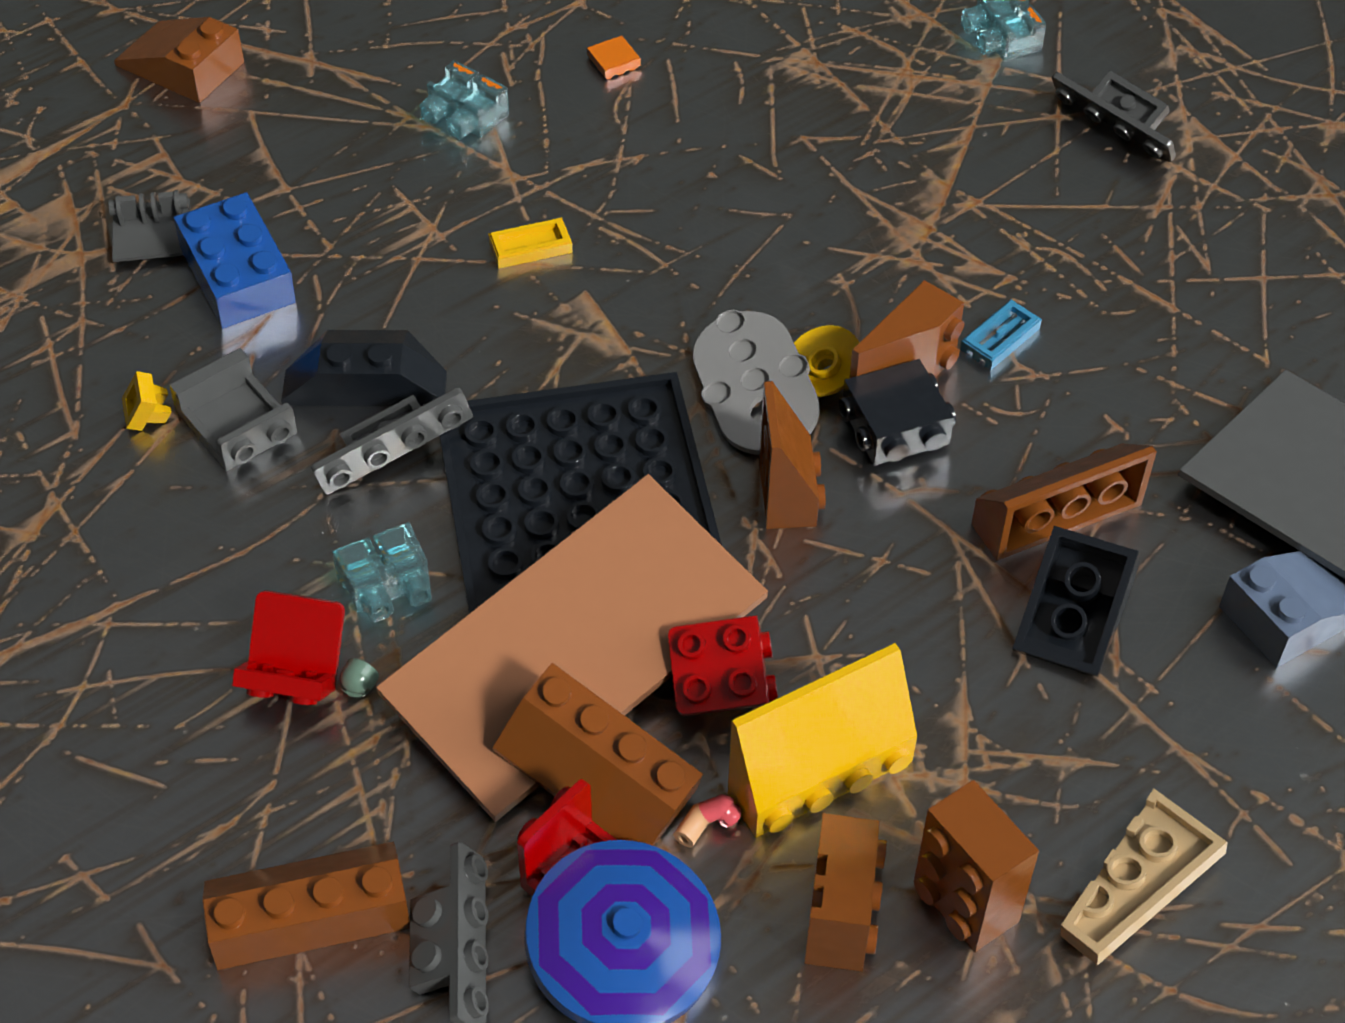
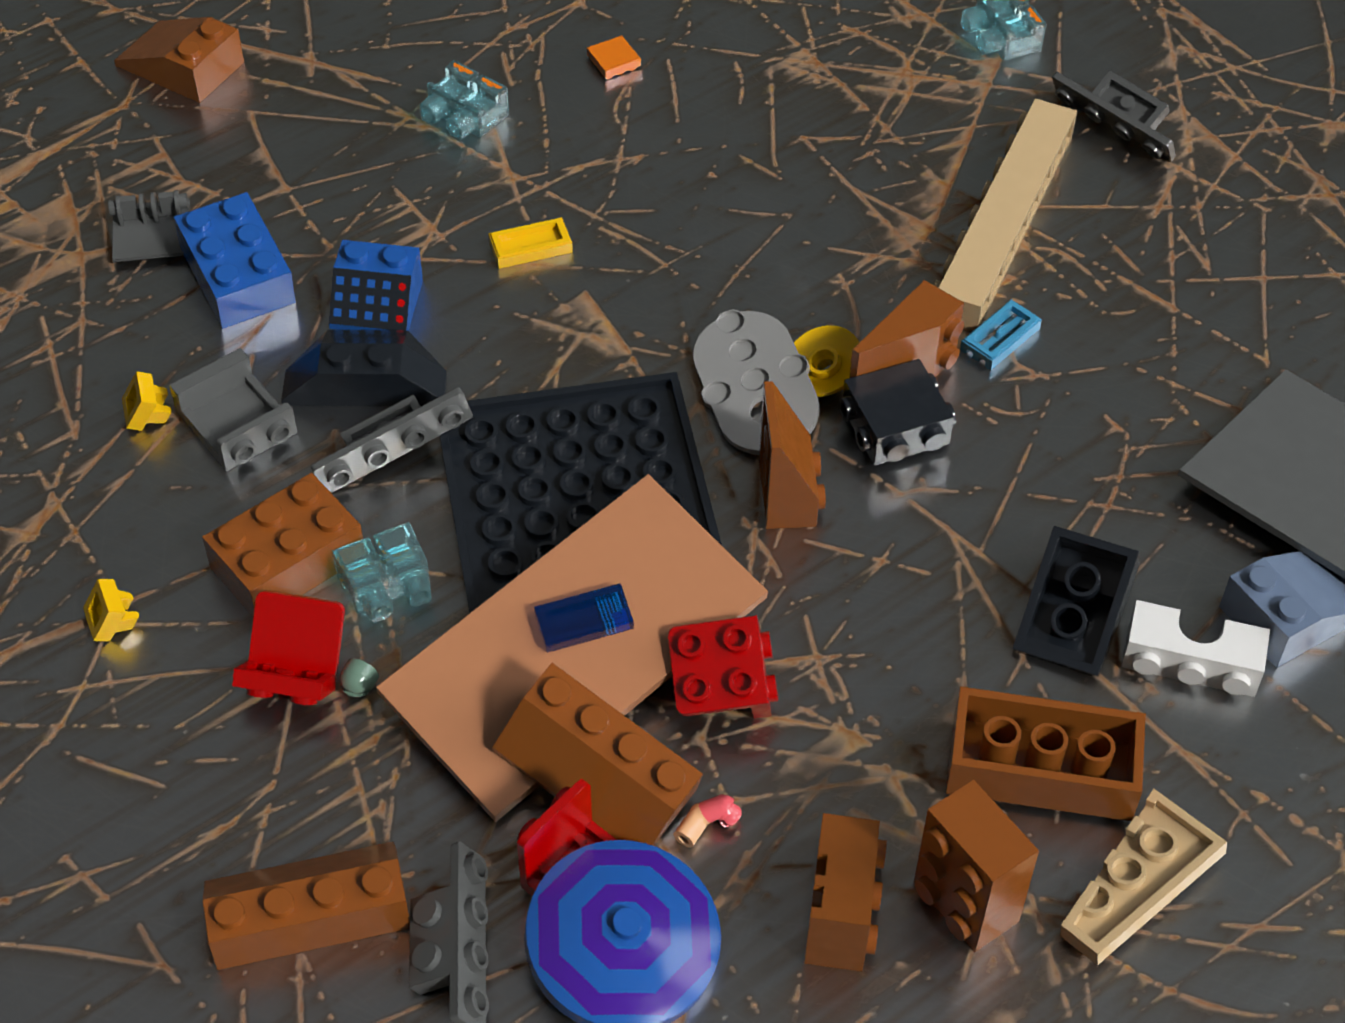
(107, 612): none -> yellow tile
(282, 542): none -> dark orange brick
(374, 286): none -> slope
(583, 617): none -> clear blue tile
(821, 742): yellow slope -> none
(1006, 208): none -> tan brick
(1048, 753): none -> dark orange brick
(1064, 497): dark orange slope -> none
(1228, 664): none -> white arch

